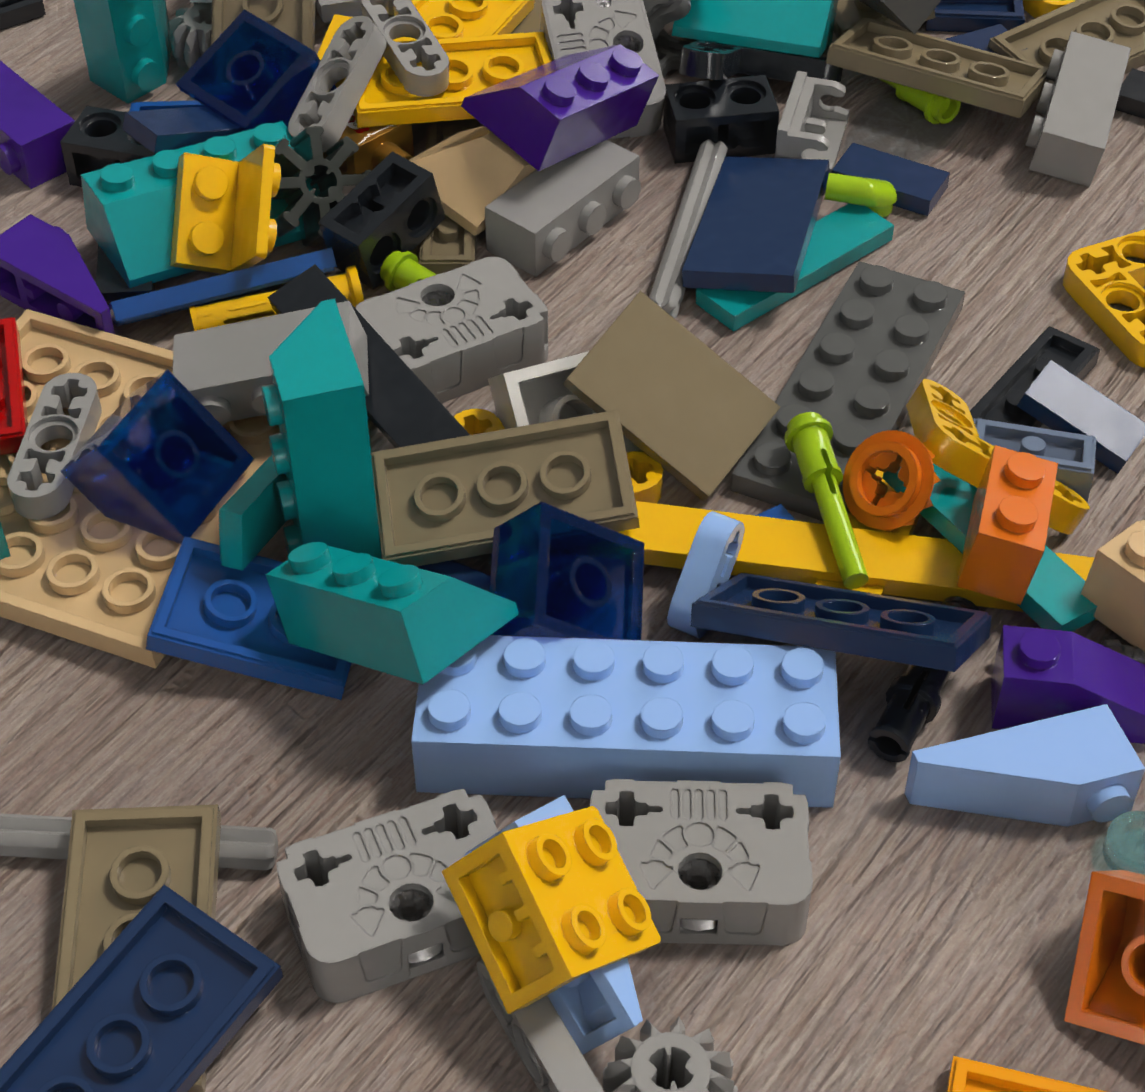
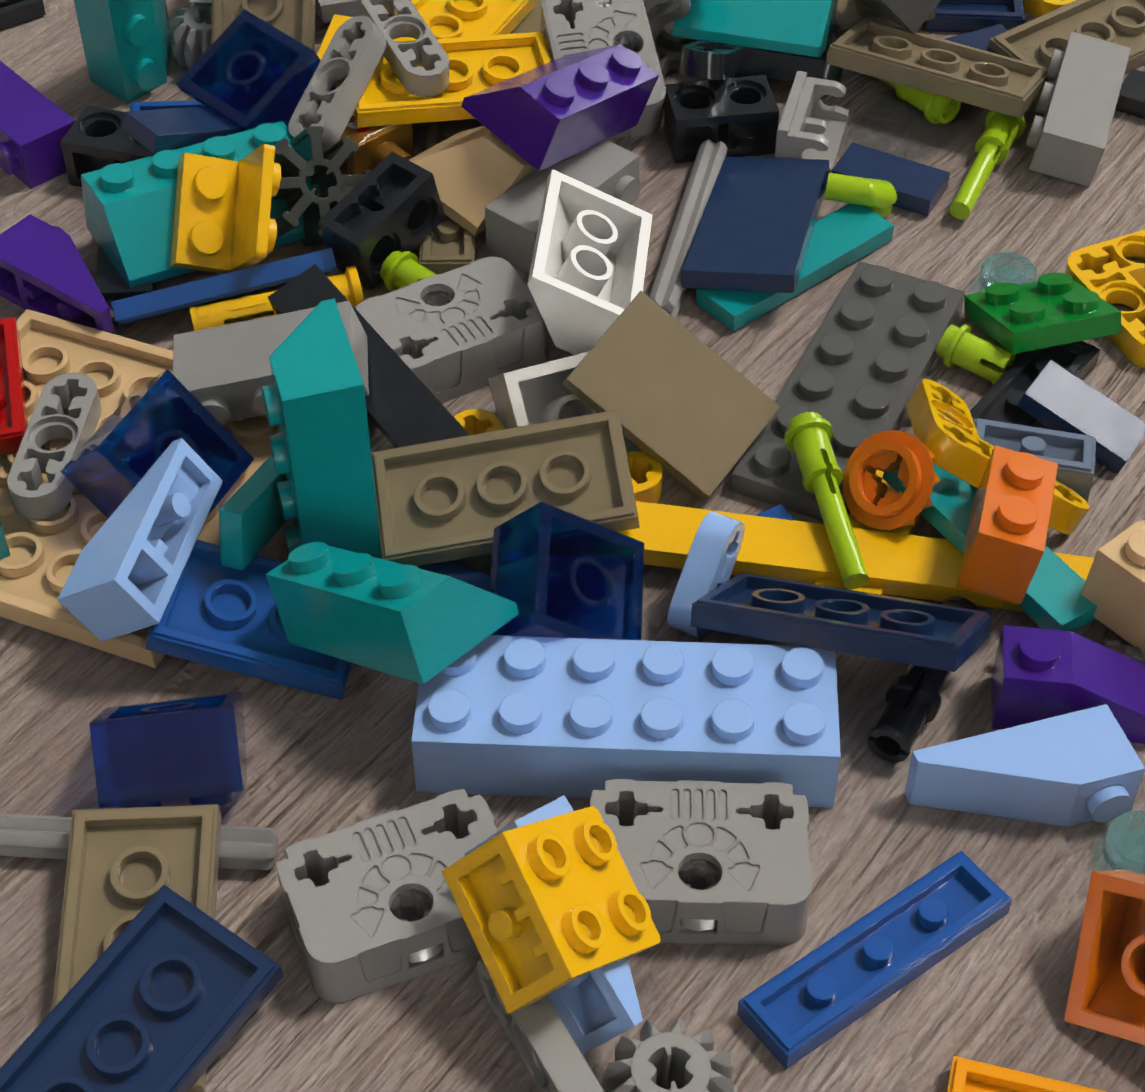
(142, 547): none -> light blue slope
(170, 751): none -> clear blue slope
(586, 261): none -> white slope
(872, 959): none -> blue tile
(973, 353): none -> lime pin
(992, 150): none -> lime pin
(1006, 268): none -> clear light blue tile
(1041, 313): none -> green plate

